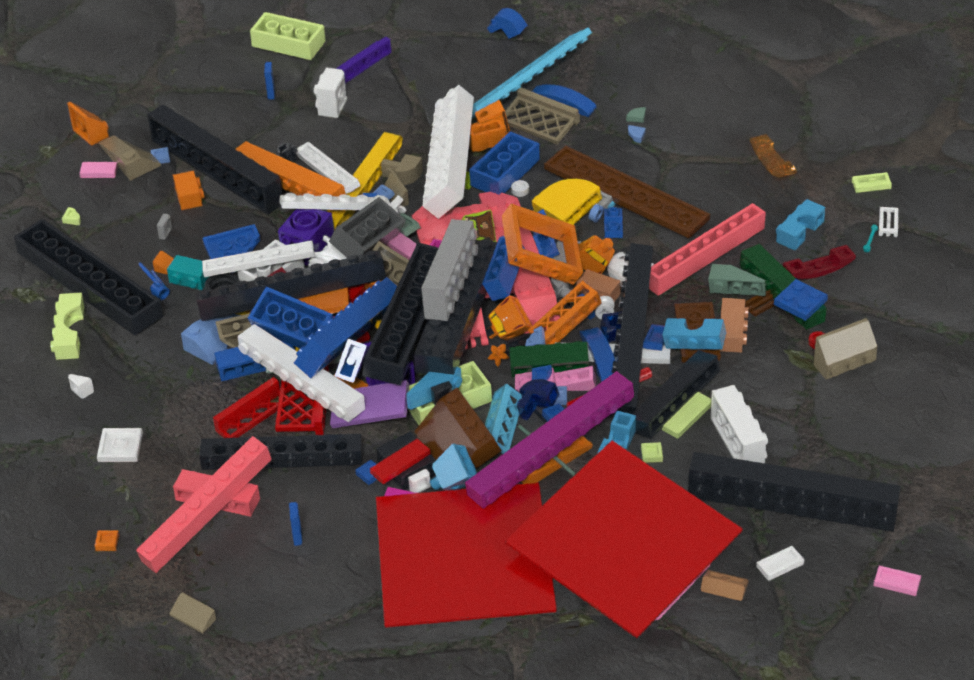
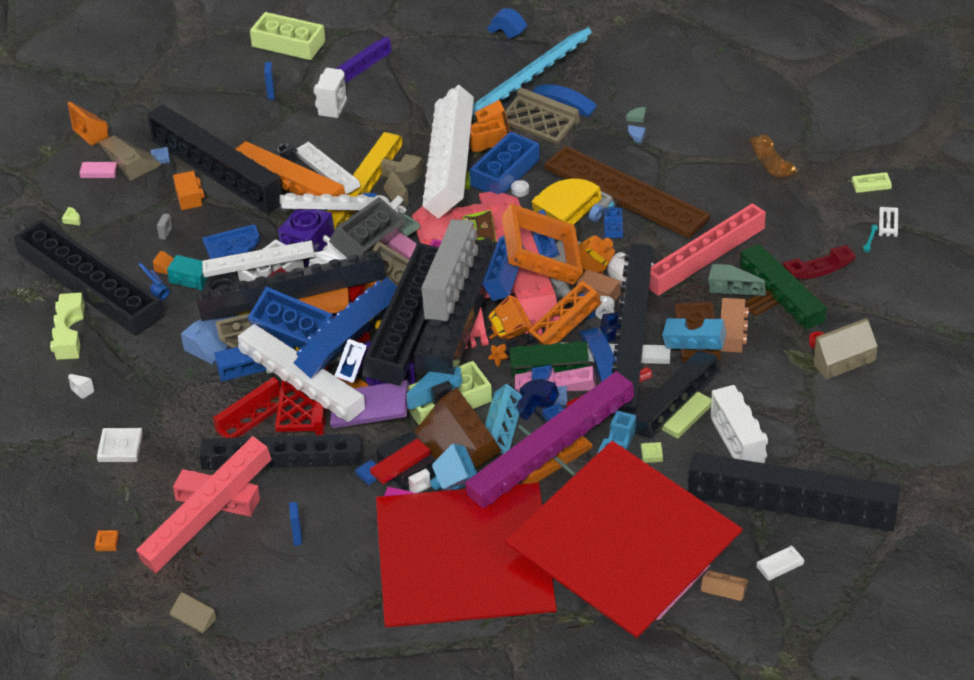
(384, 191): medium blue tile -> none
(536, 337): medium blue tile -> none
(654, 338): blue tile -> none
(793, 229): dark azure arch -> none
(800, 299): blue plate -> none
(897, 580): bright pink tile -> none

